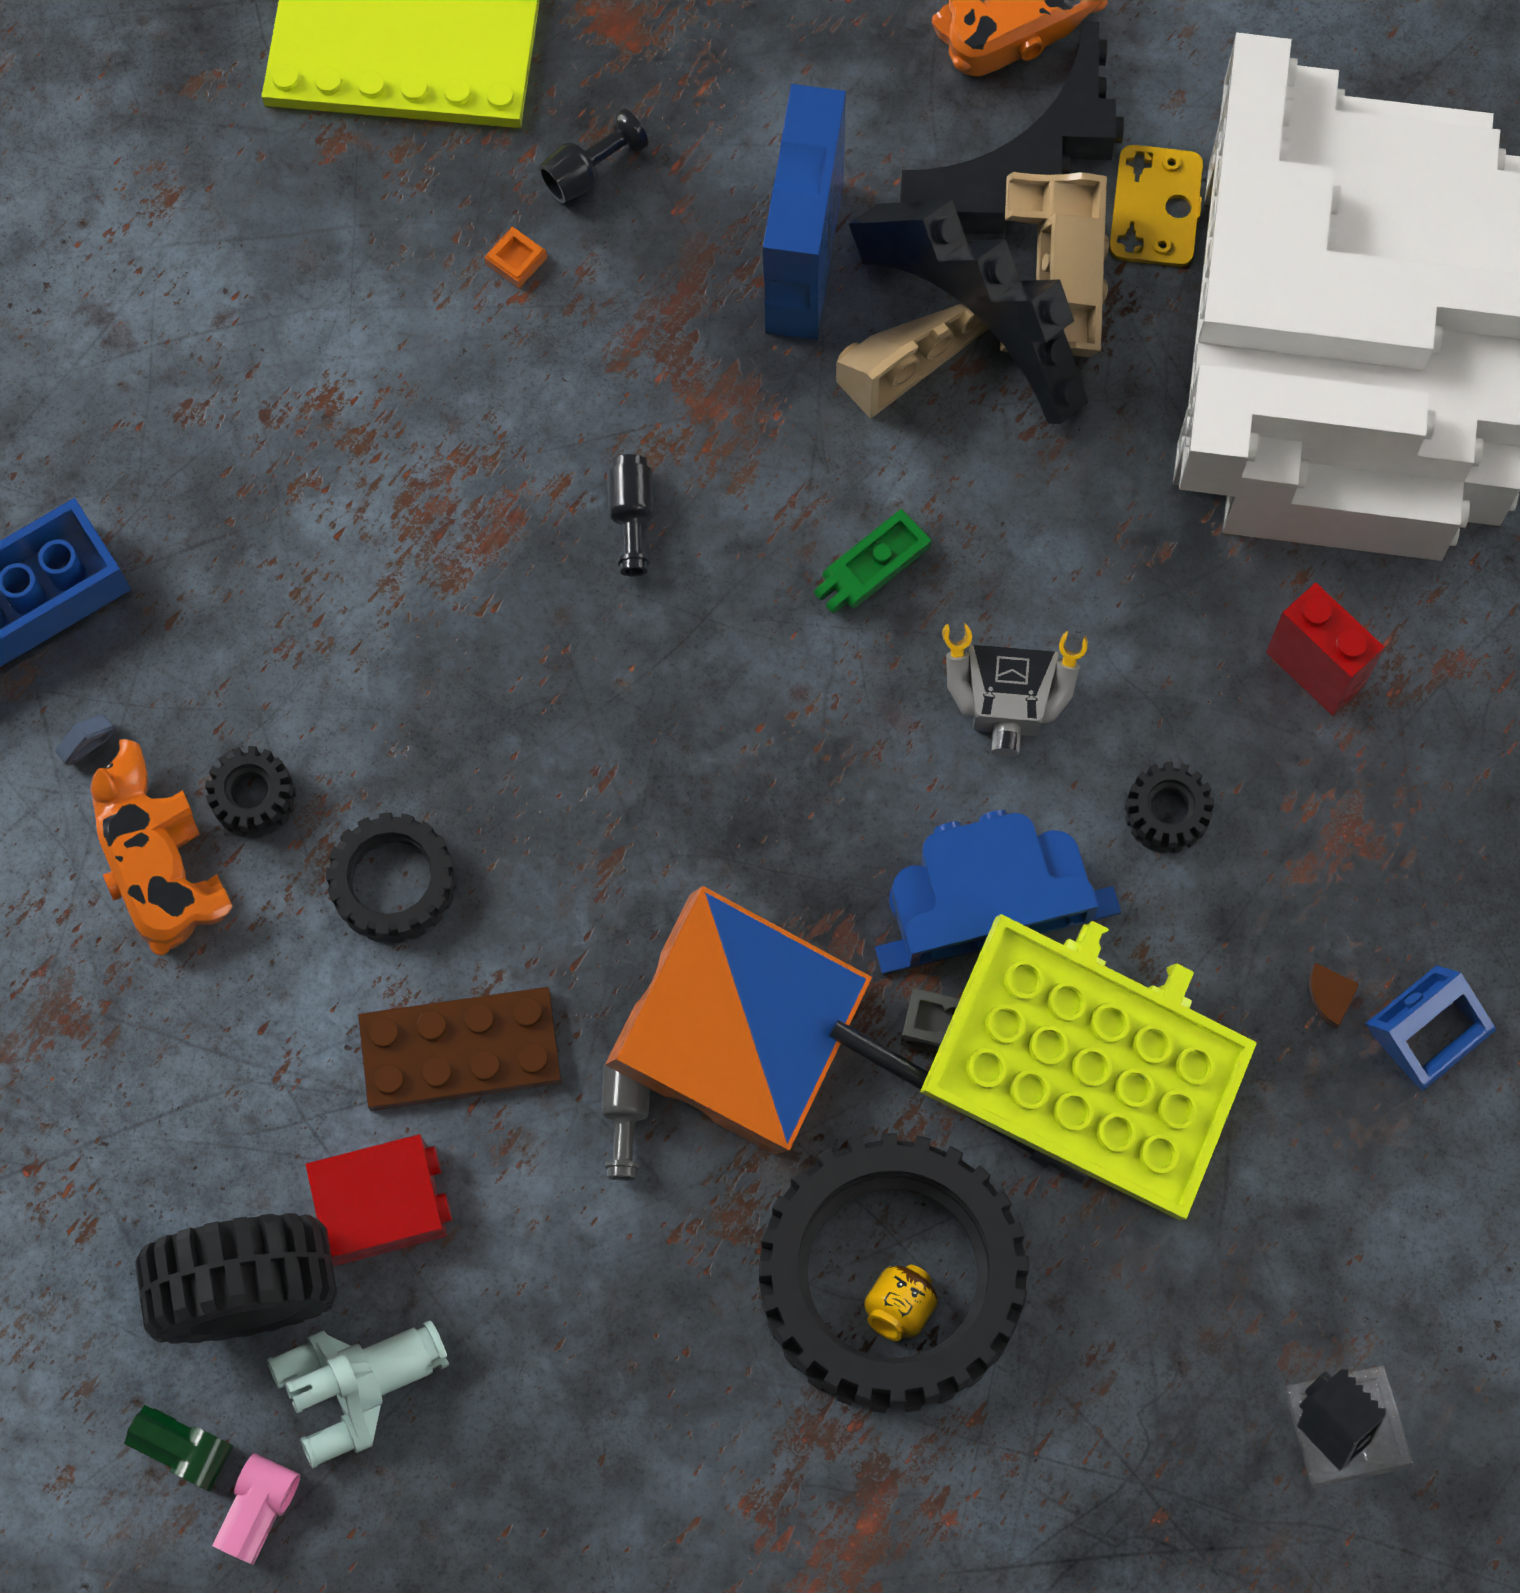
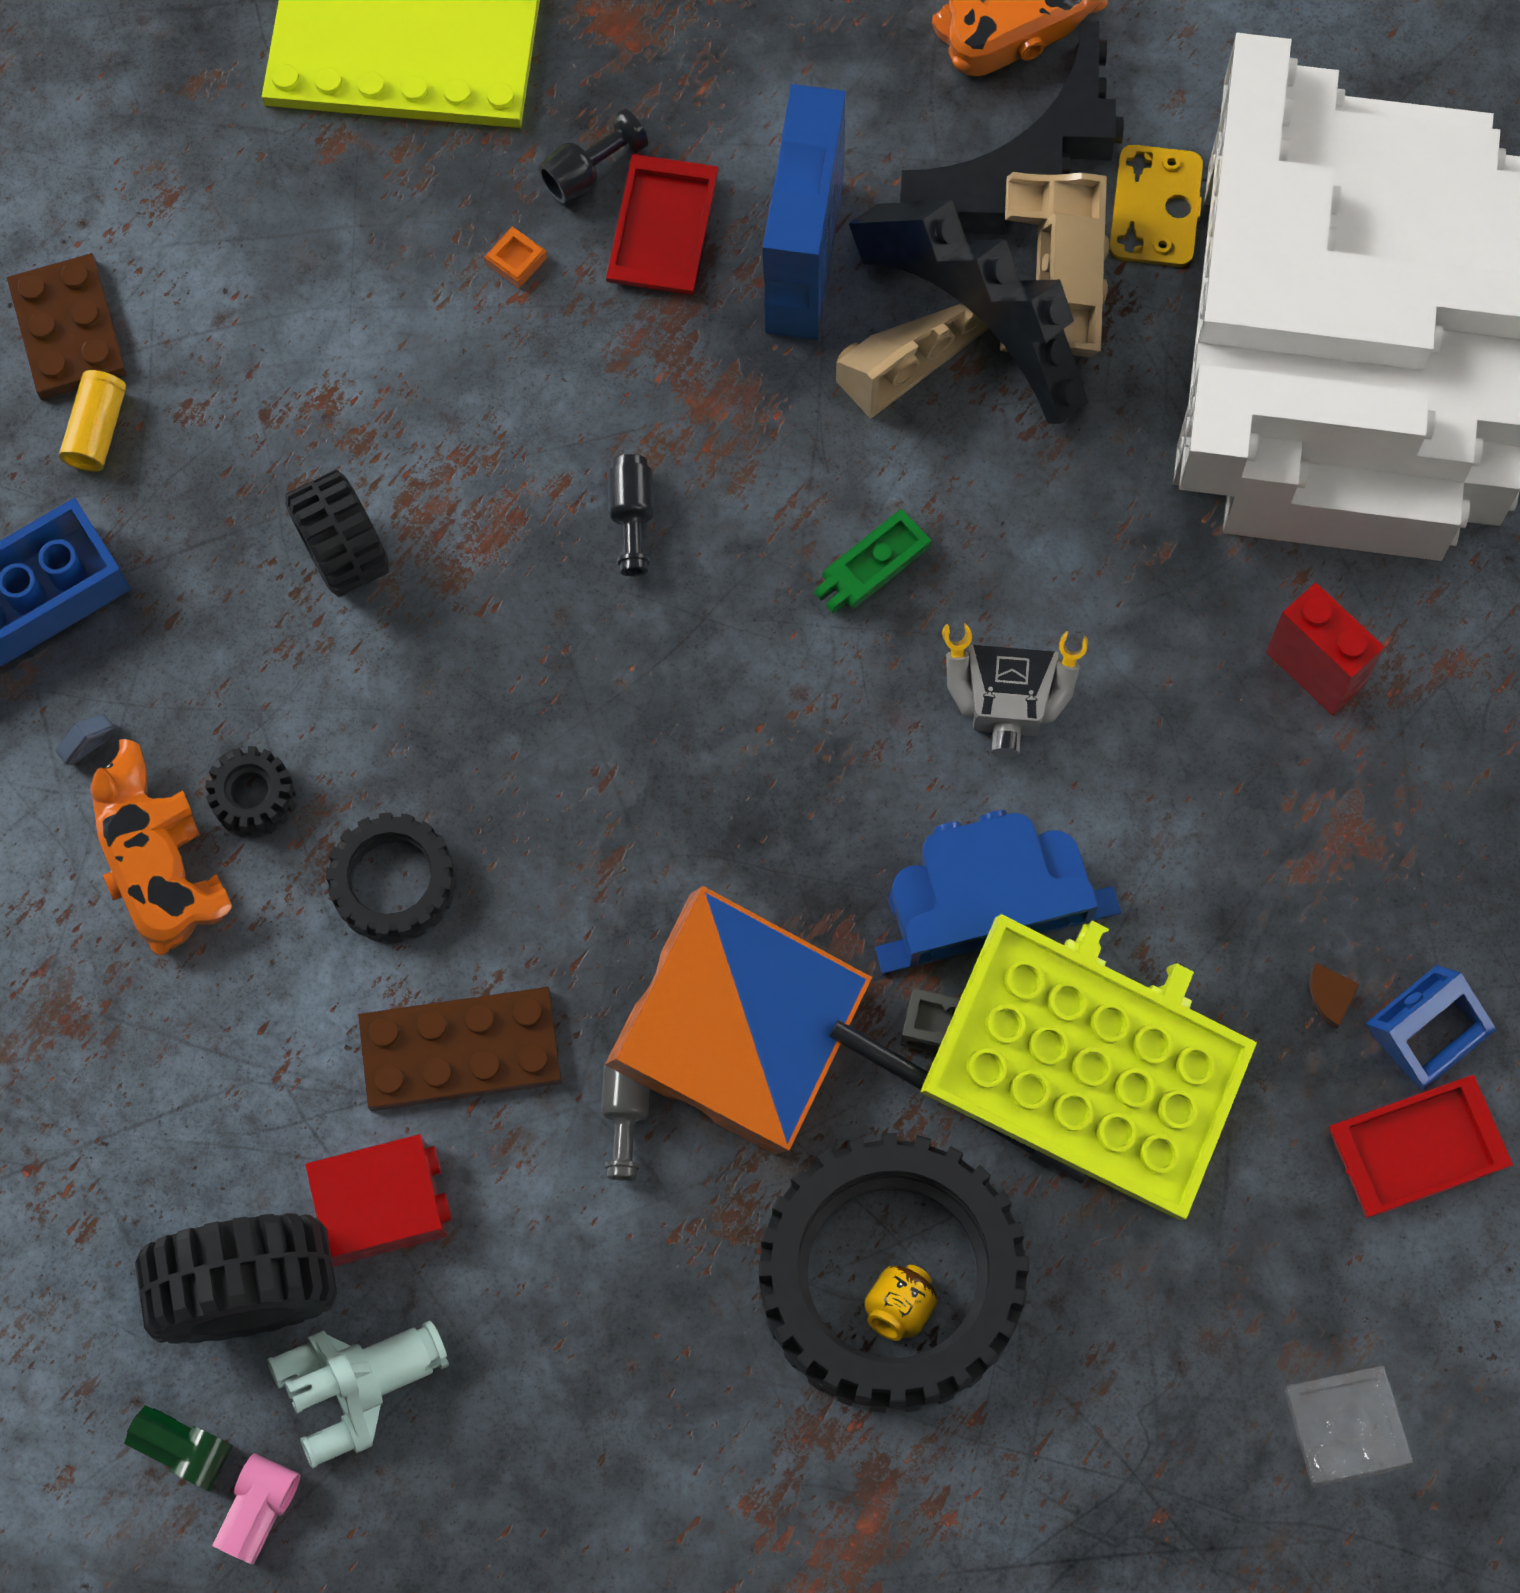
(65, 324): none -> reddish brown plate
(92, 421): none -> yellow pin
(337, 533): none -> black tyre
(663, 224): none -> red piece
(1176, 781): black tyre -> none
(1339, 1417): black brick -> none
(1420, 1146): none -> red piece

